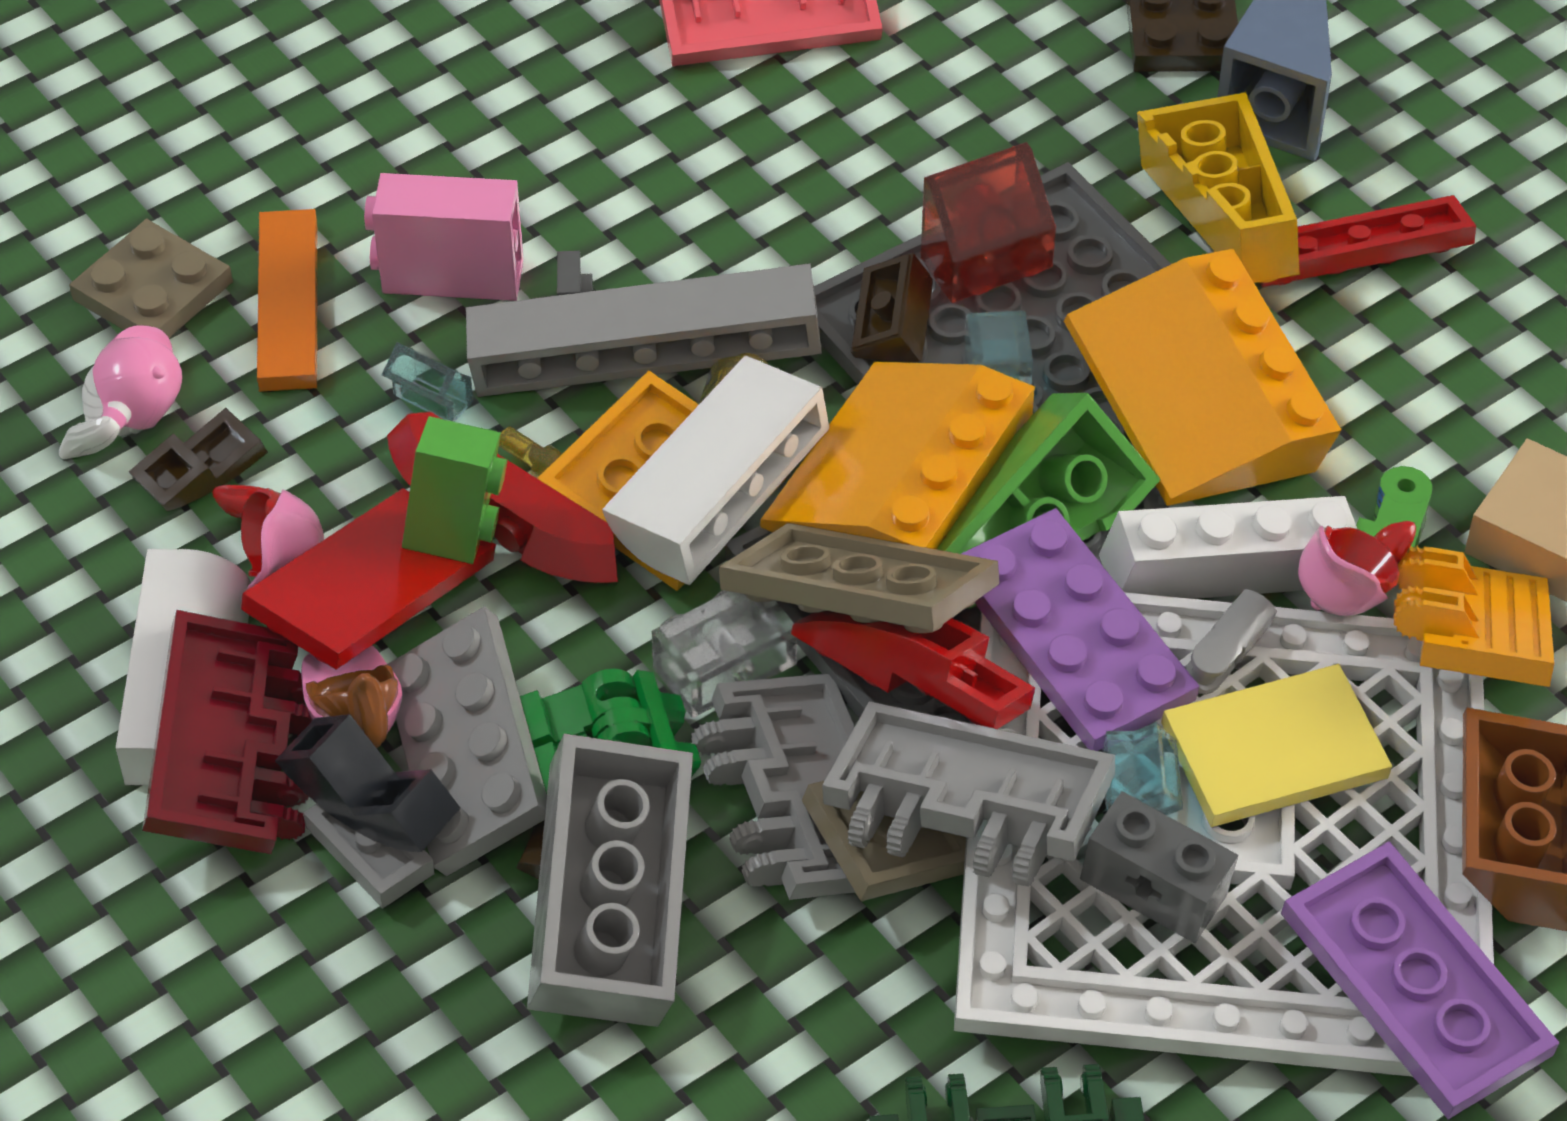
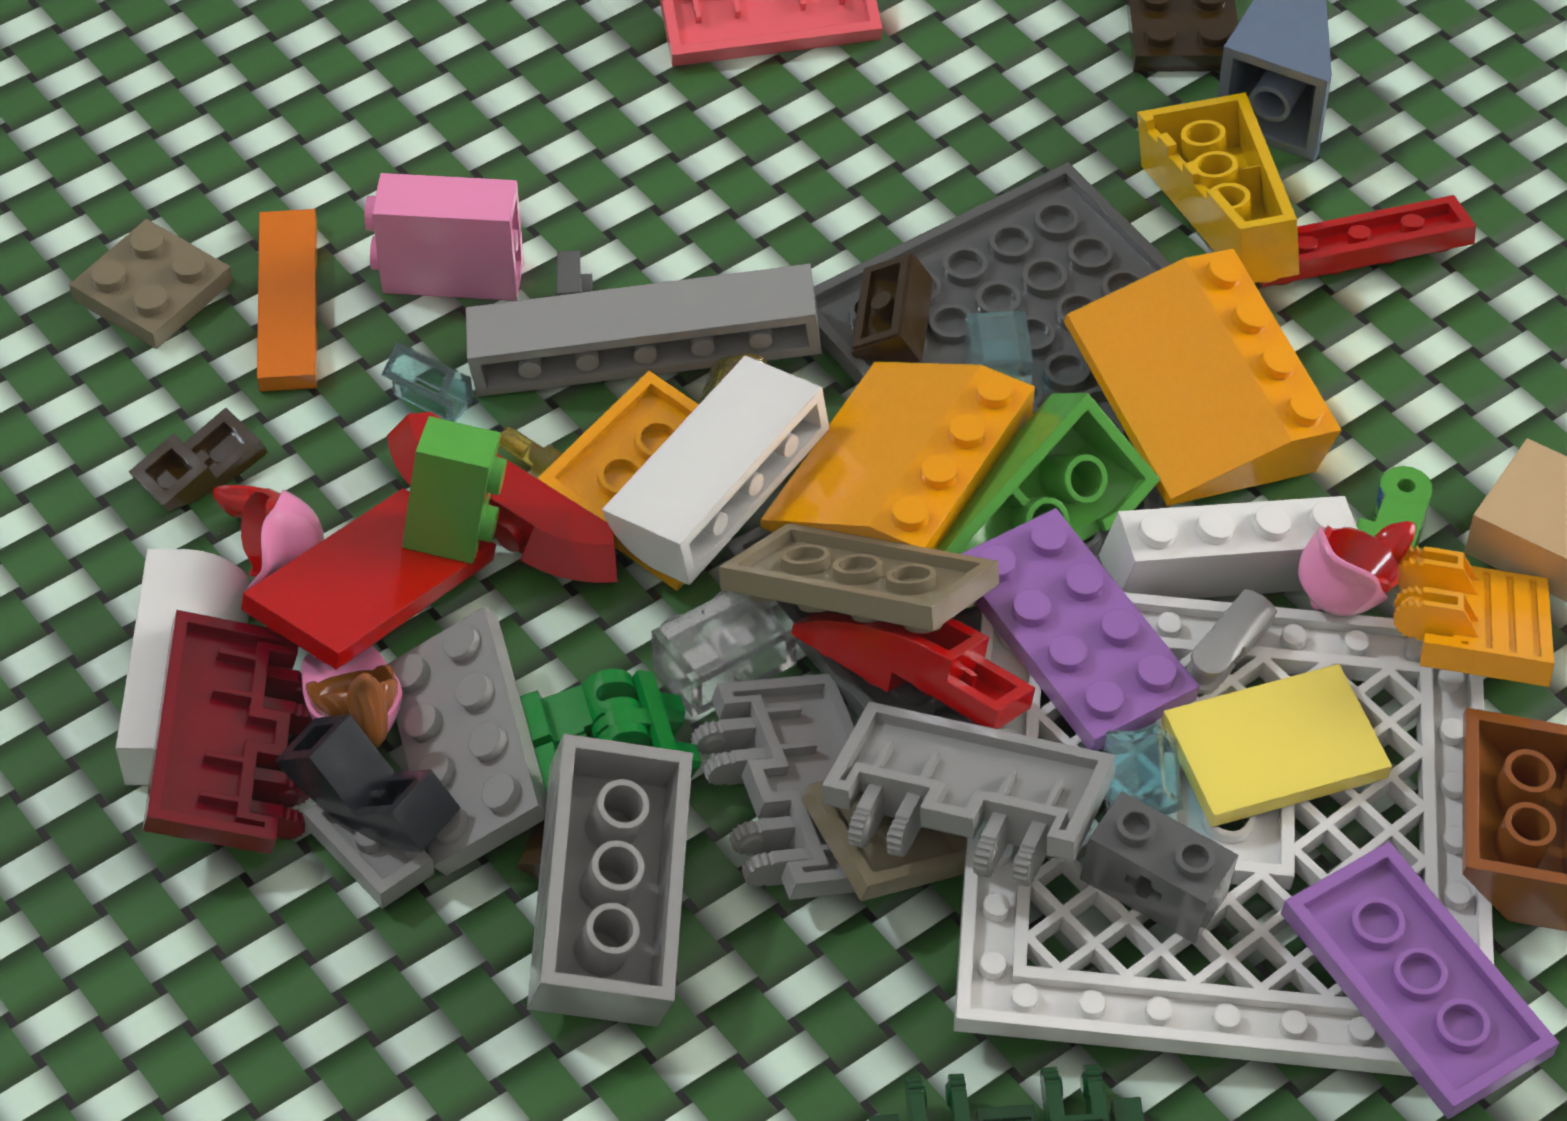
(125, 390): bright pink hair -> none
(986, 223): clear red slope -> none

